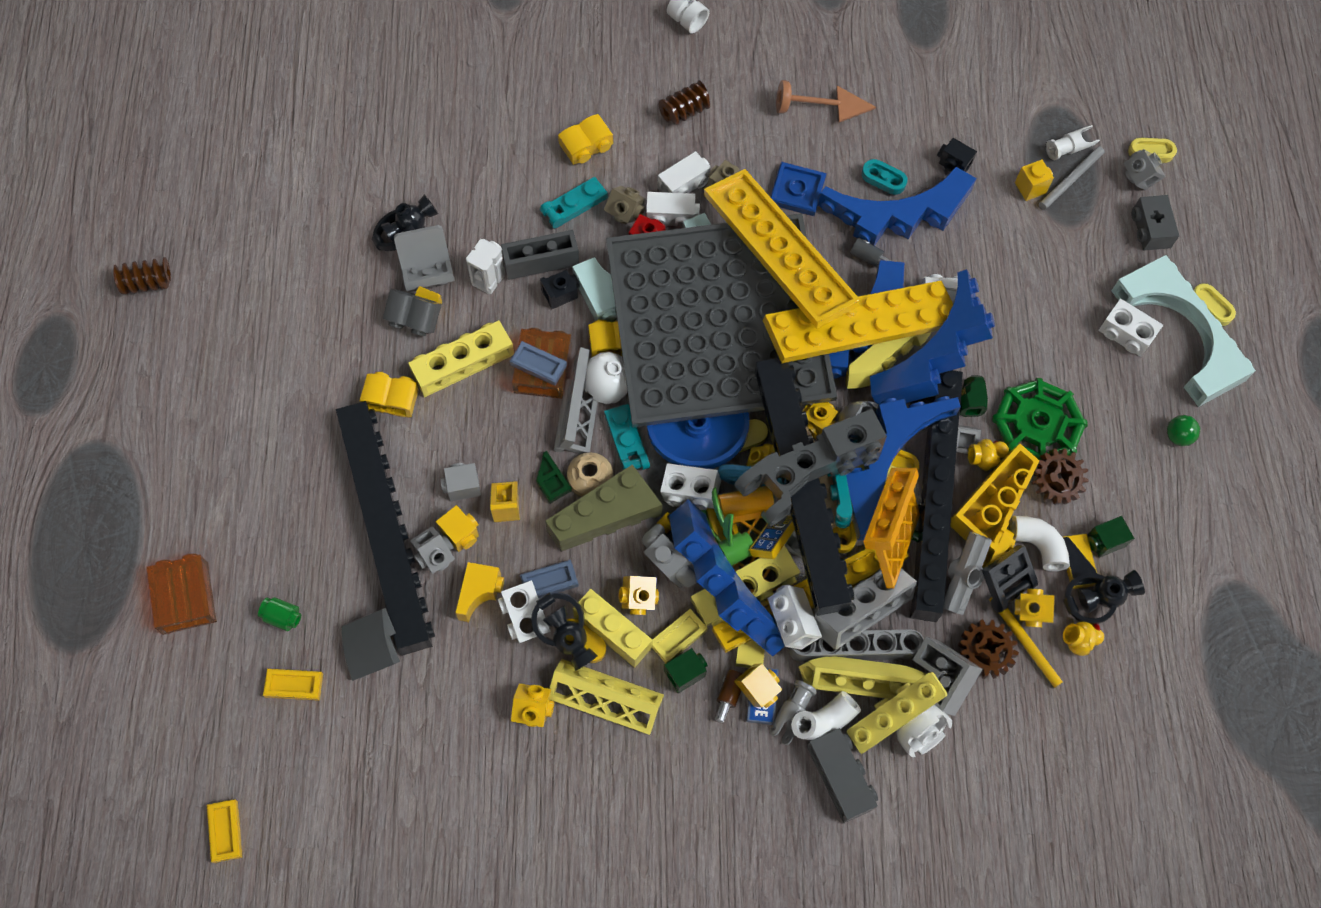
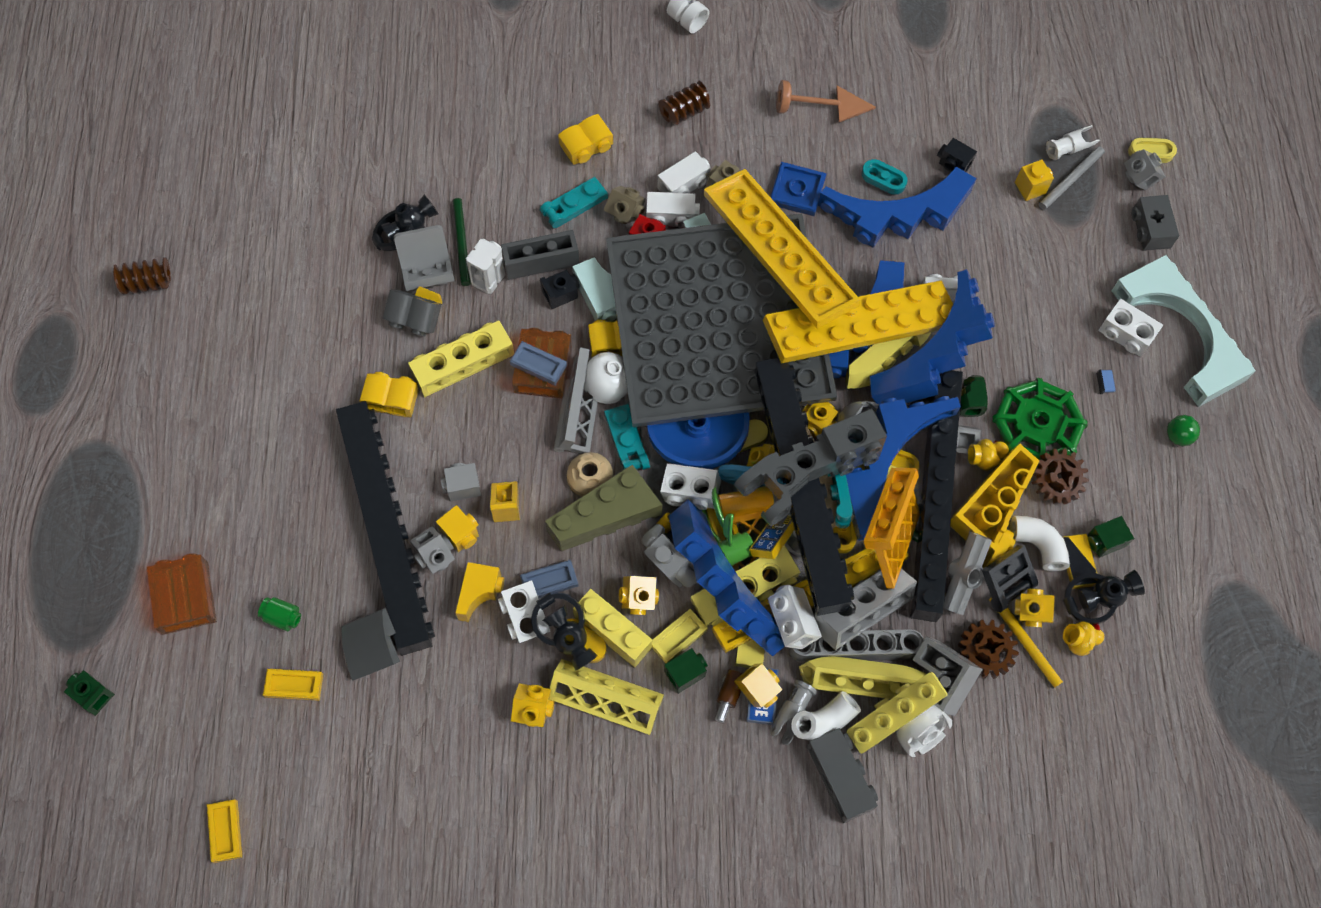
(93, 698): none -> dark green brick
(461, 241): none -> dark green bar
(551, 480): dark green tile -> none
(868, 252): dark grey piece -> none
(1105, 381): none -> medium blue piece
(1216, 303): light yellow tile -> none

